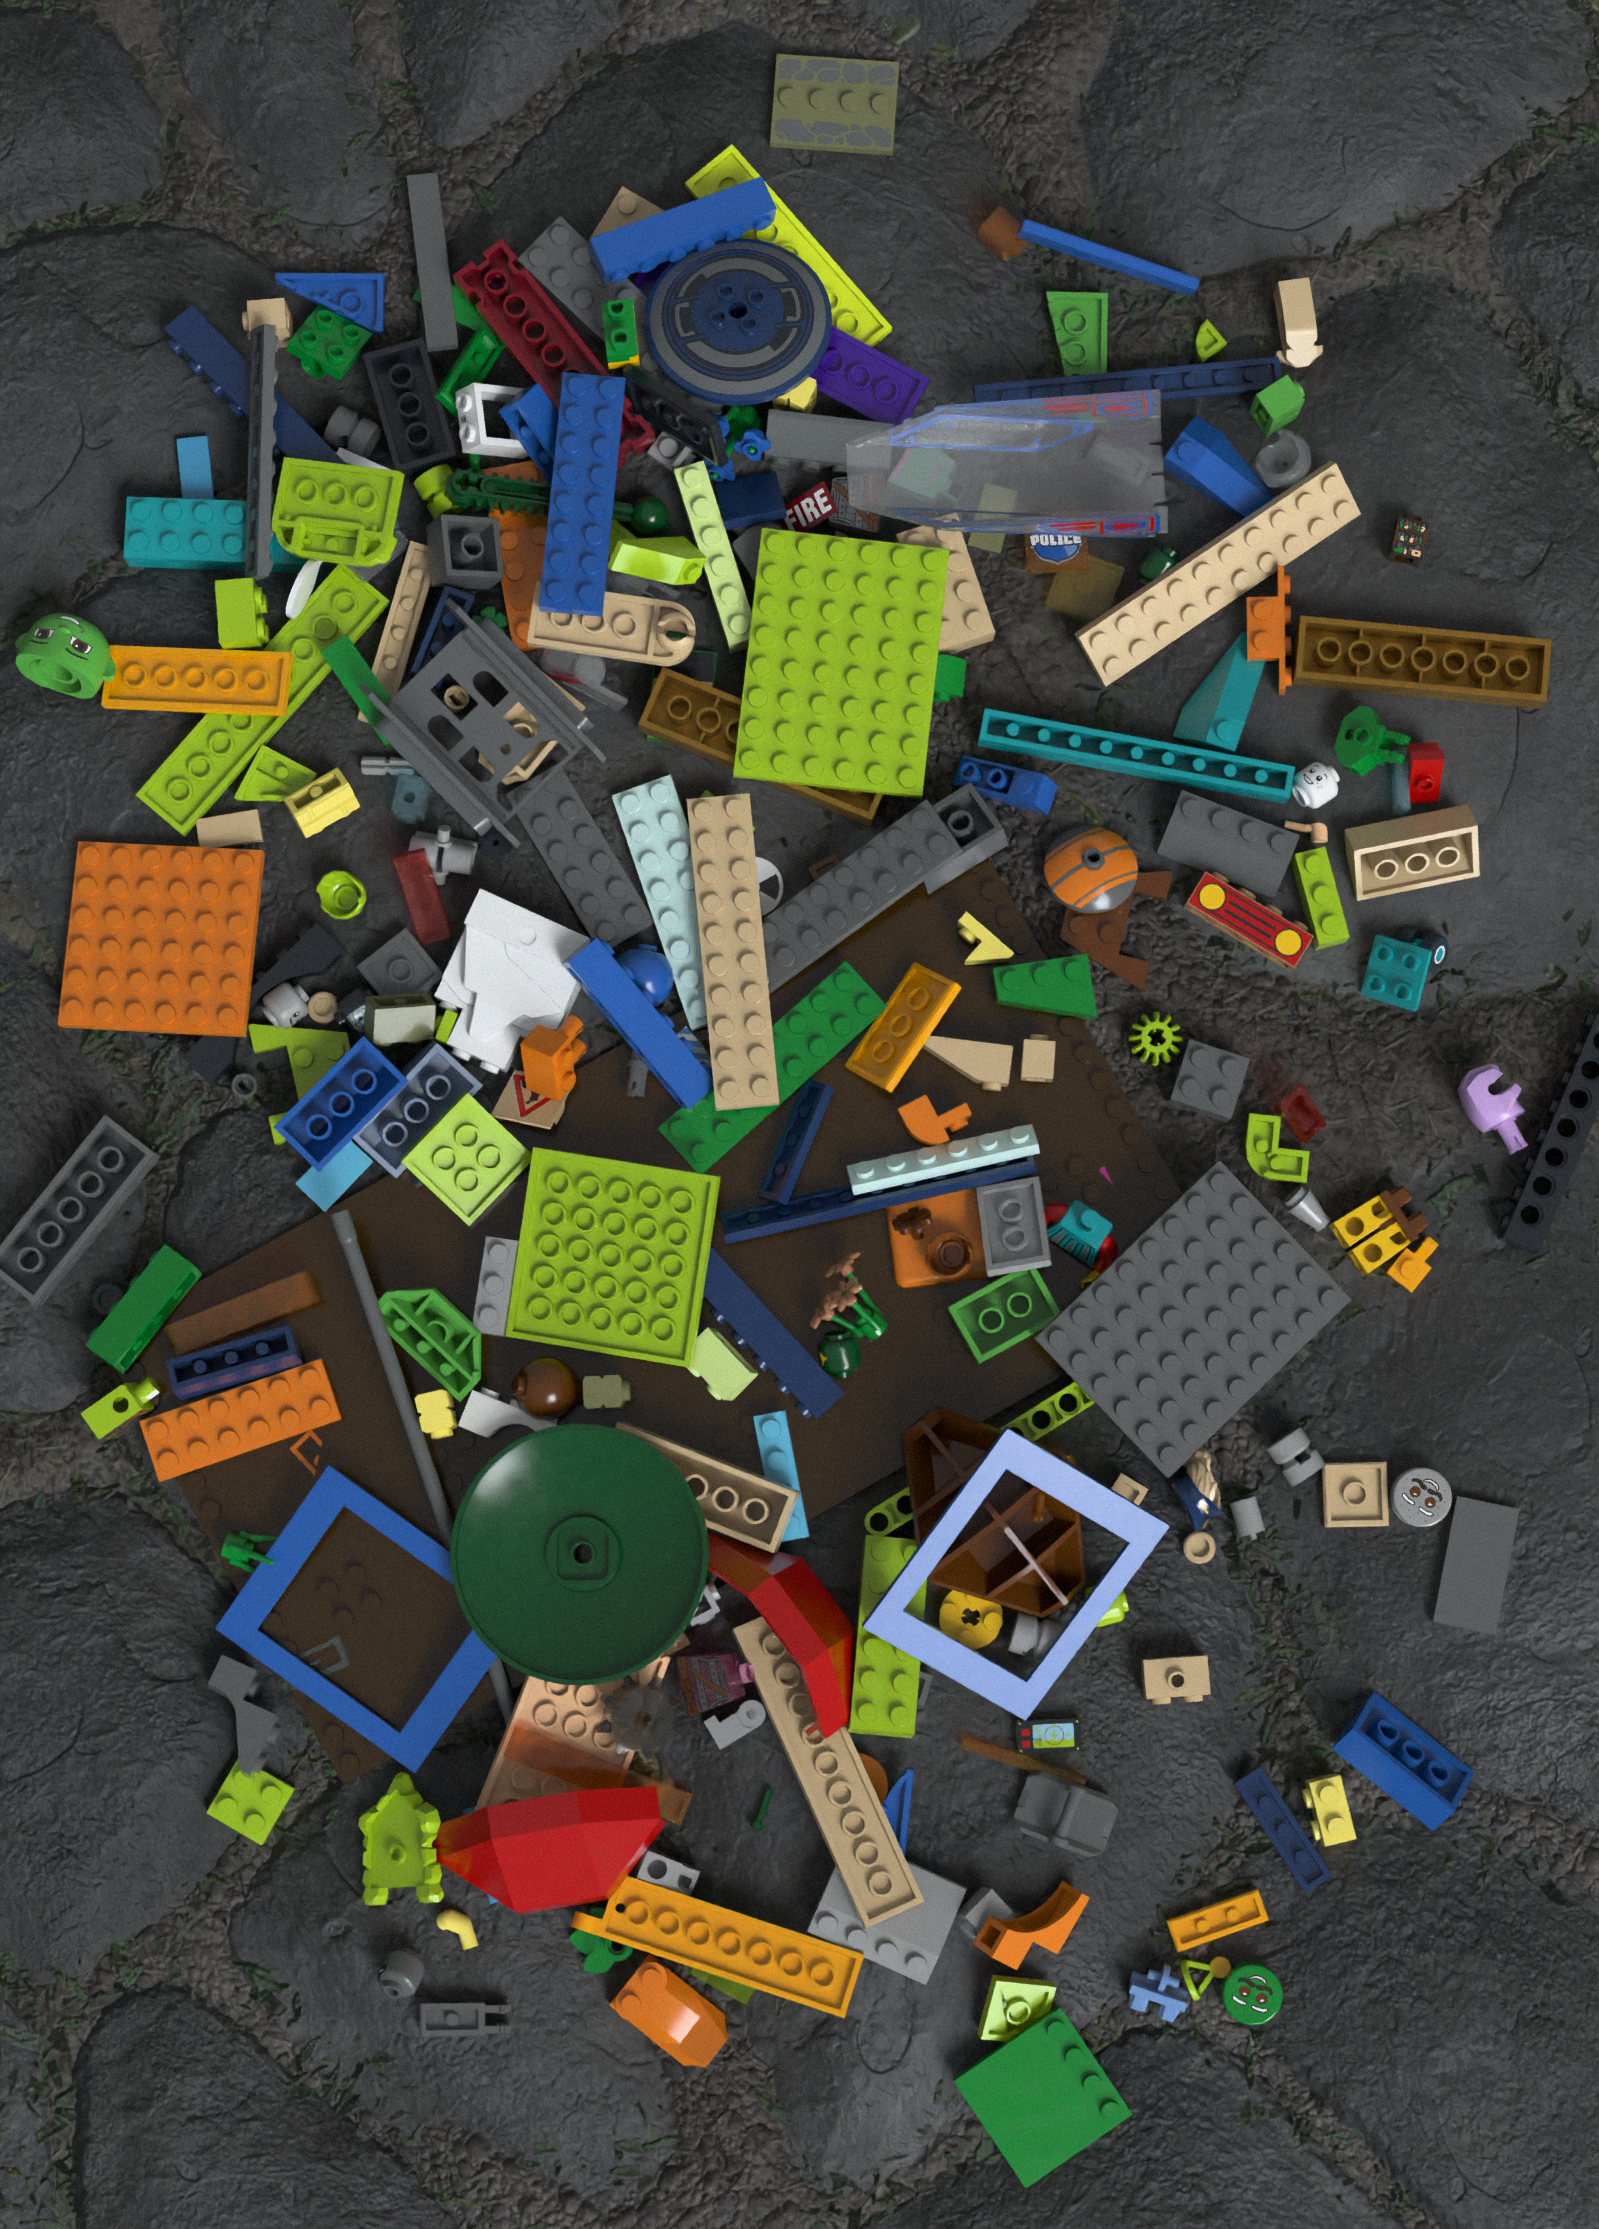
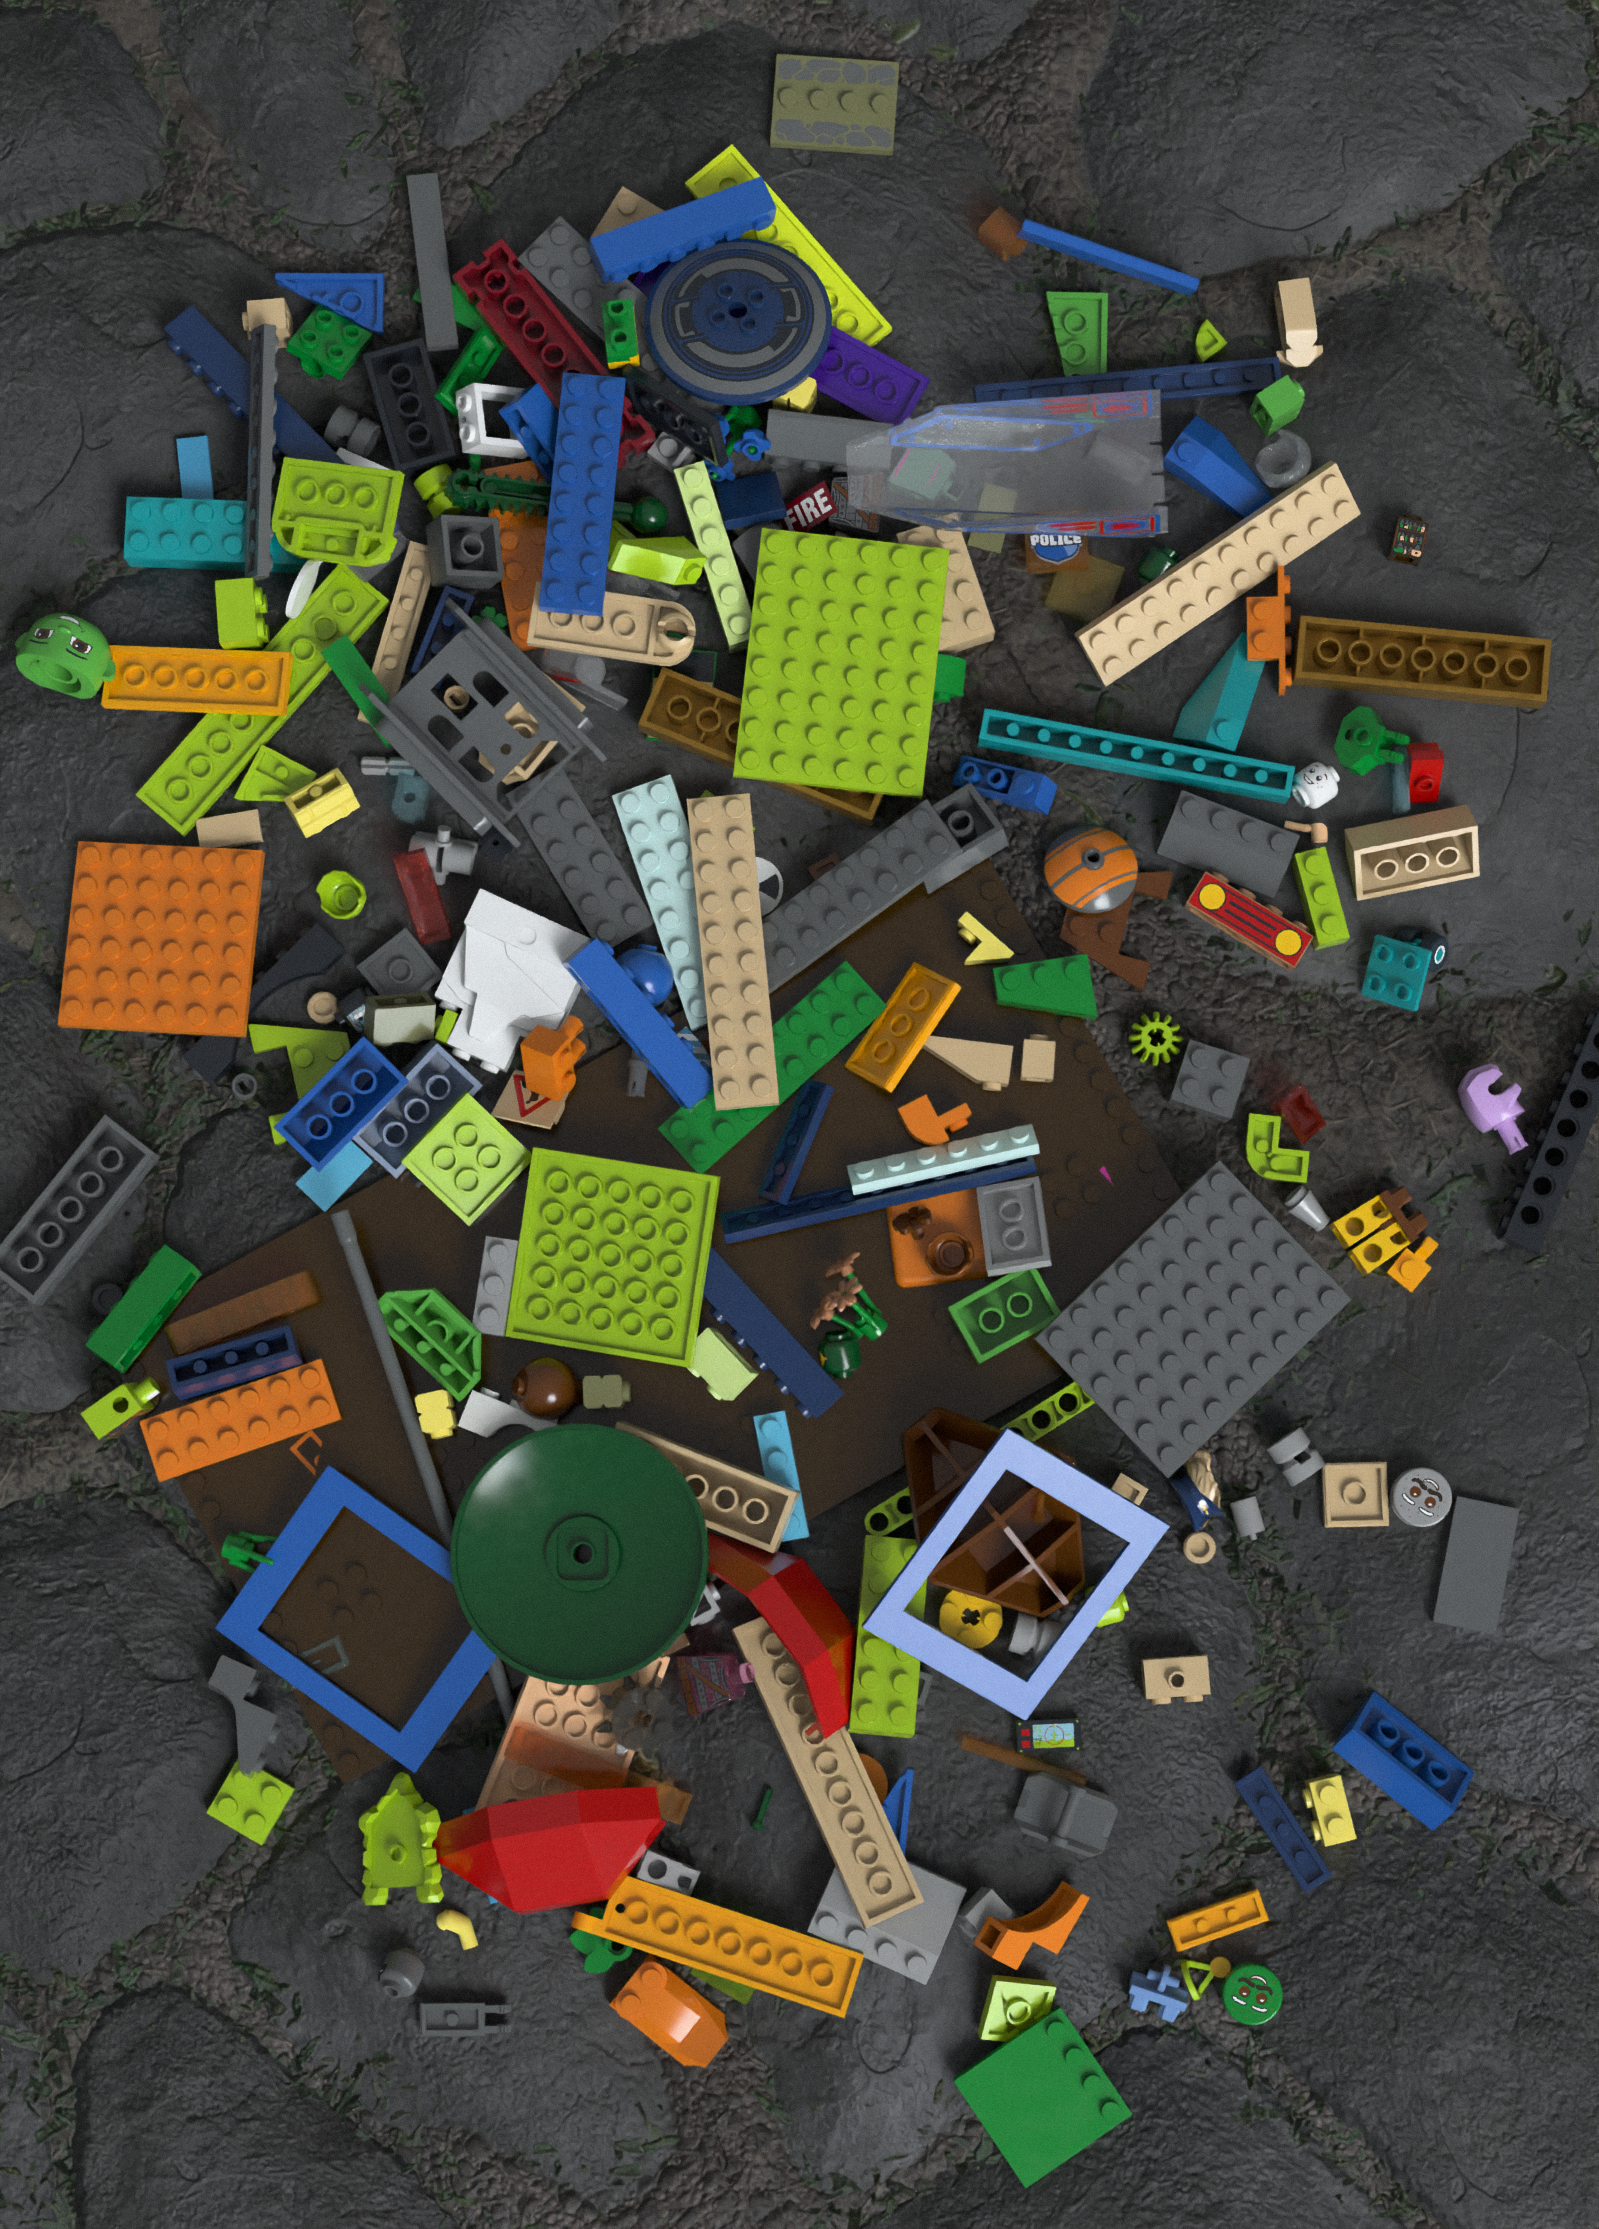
(285, 1005): light grey head -> none
(747, 1718): light grey leg -> none
(1082, 1234): torso -> none

